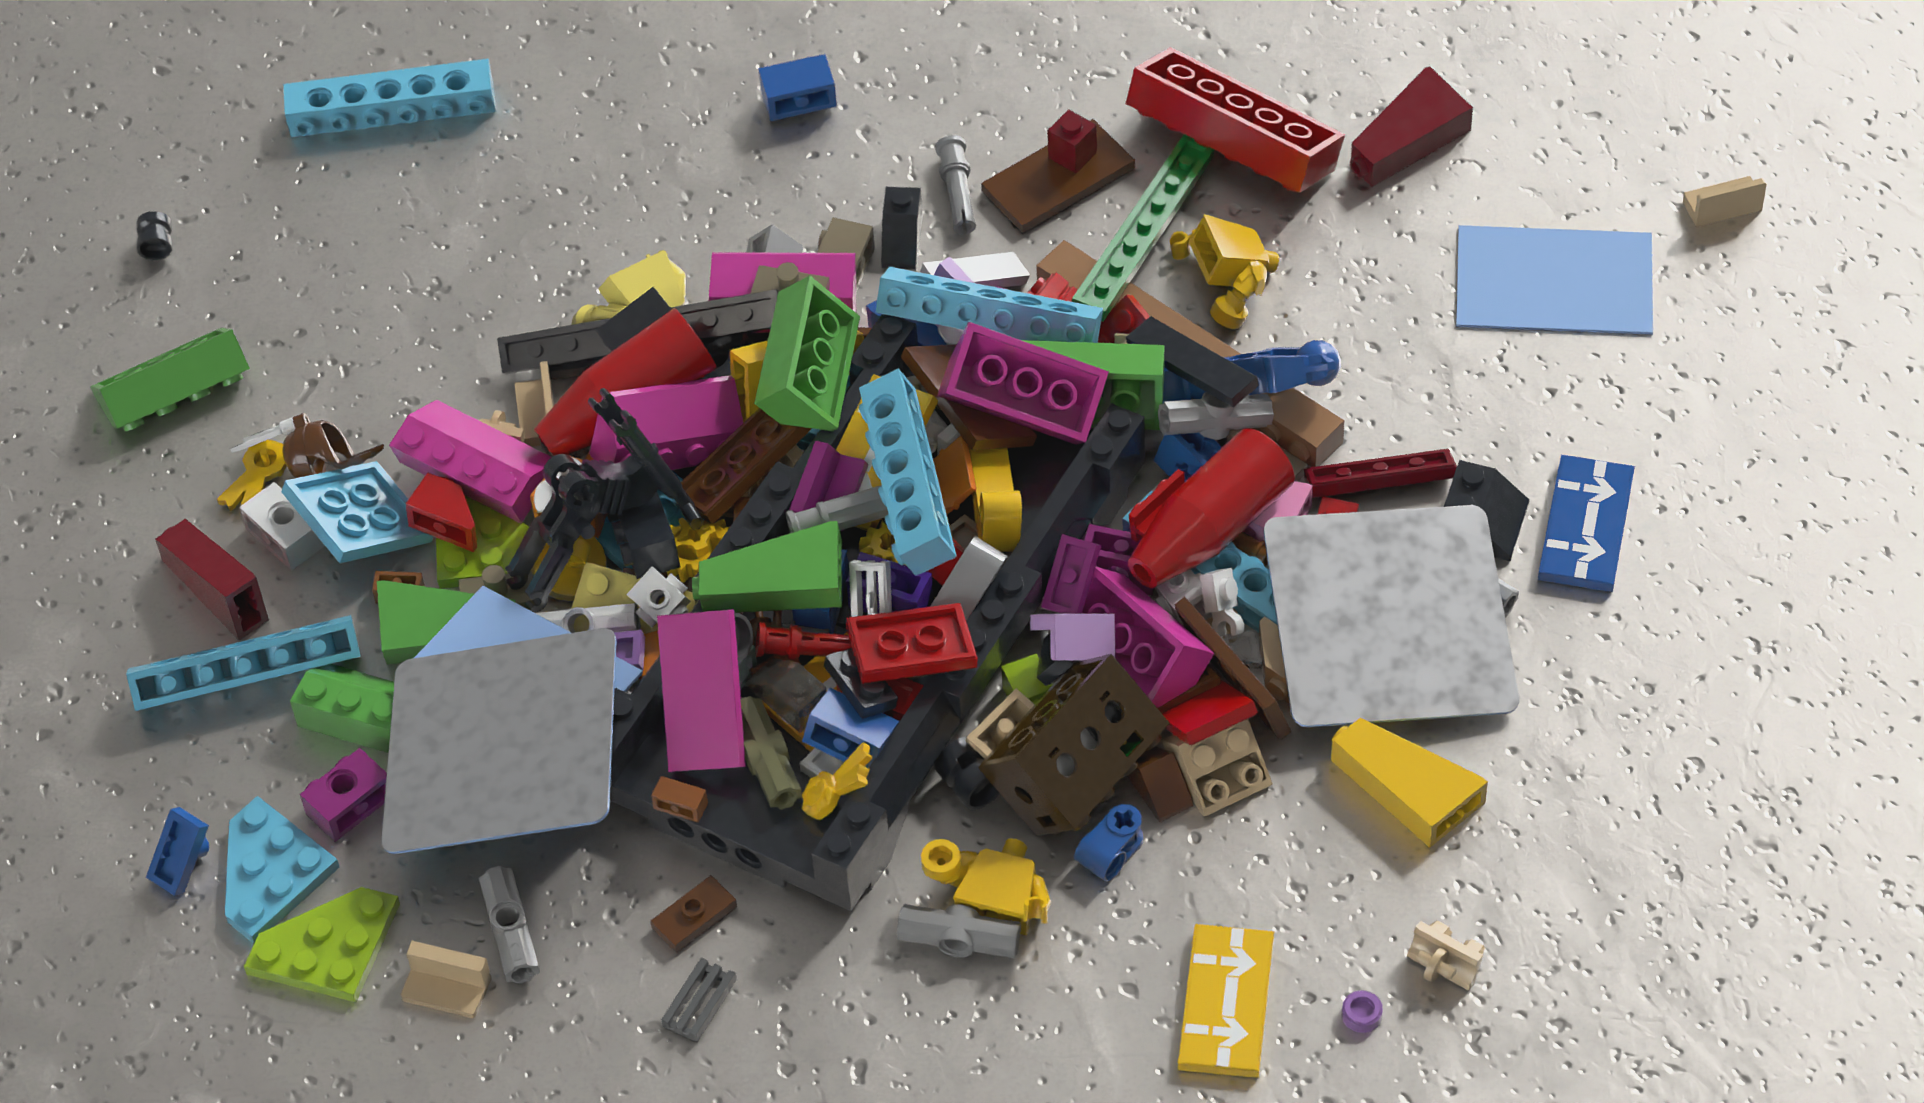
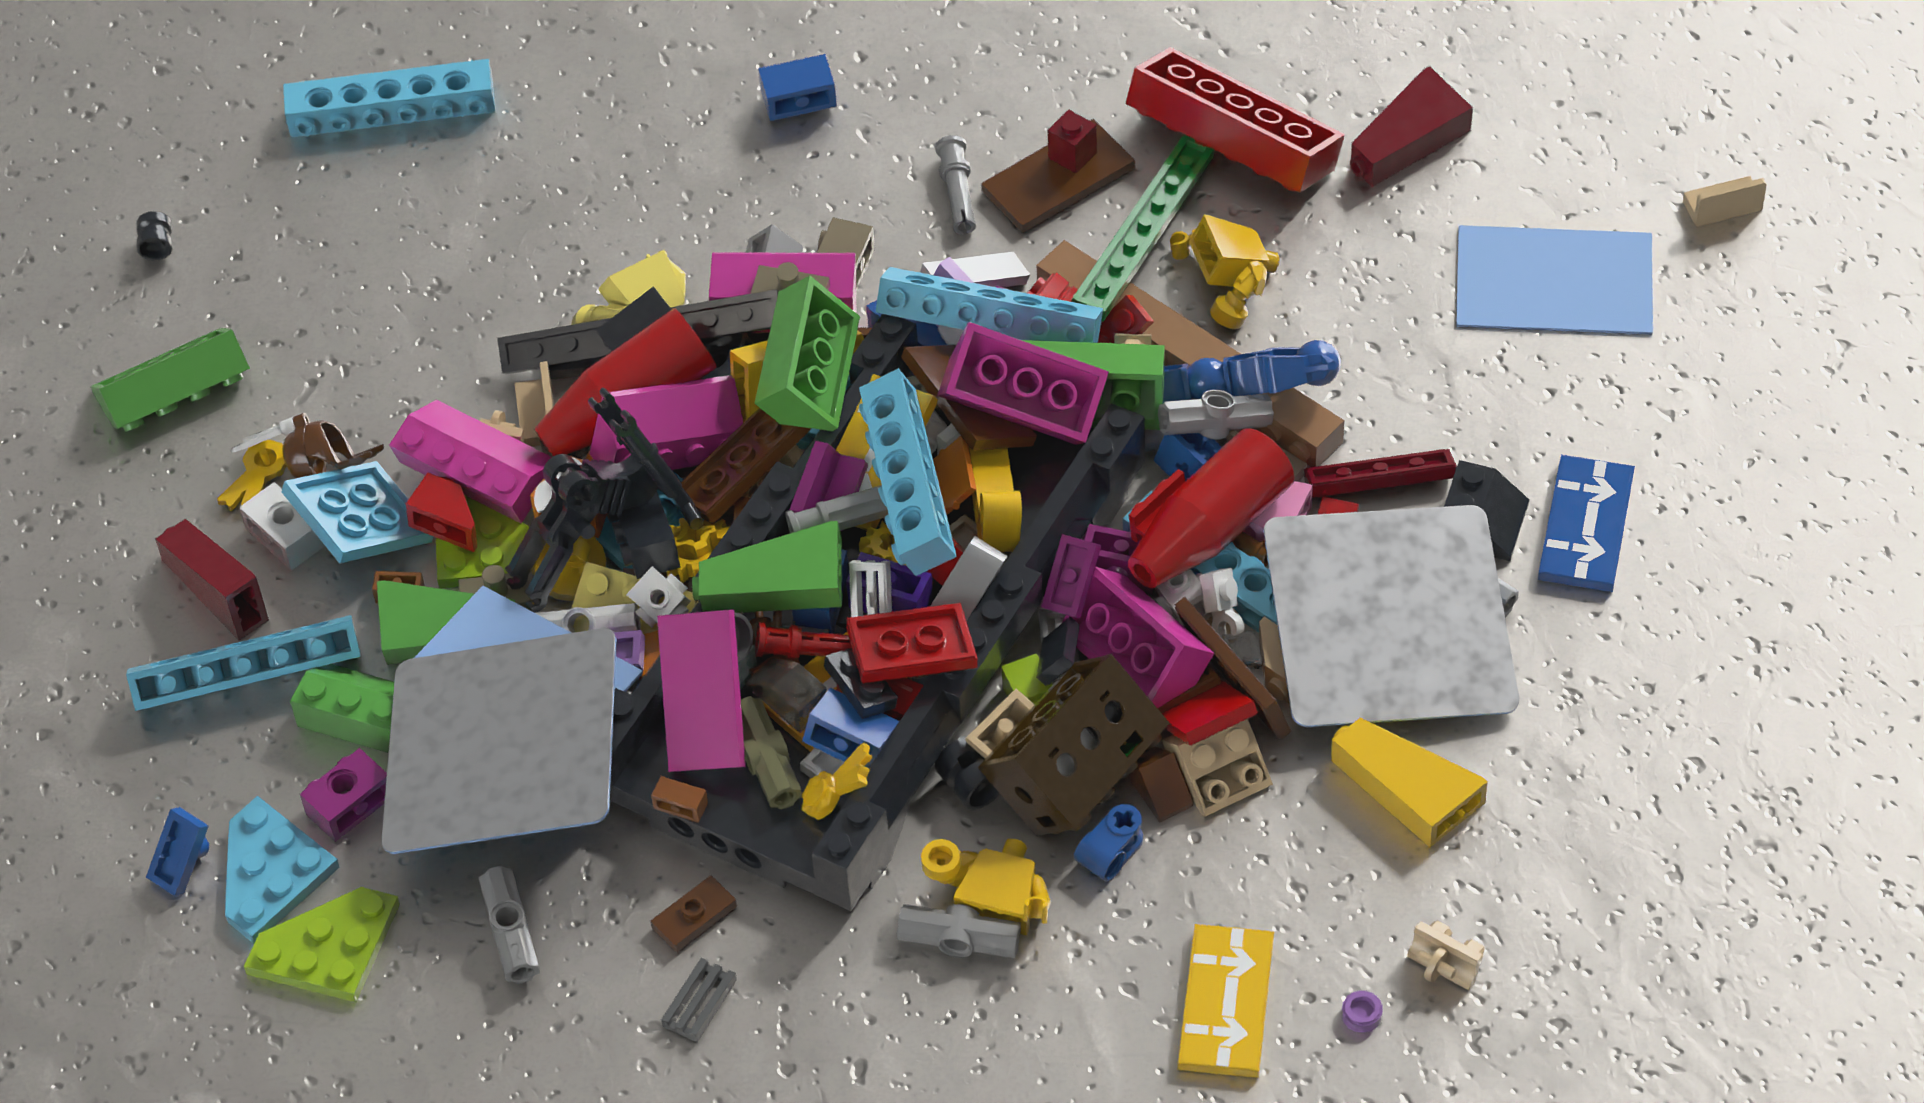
(446, 979): tan panel -> none
(901, 227): black slope -> none
(1077, 634): lavender panel -> none
(1196, 362): black tile -> none

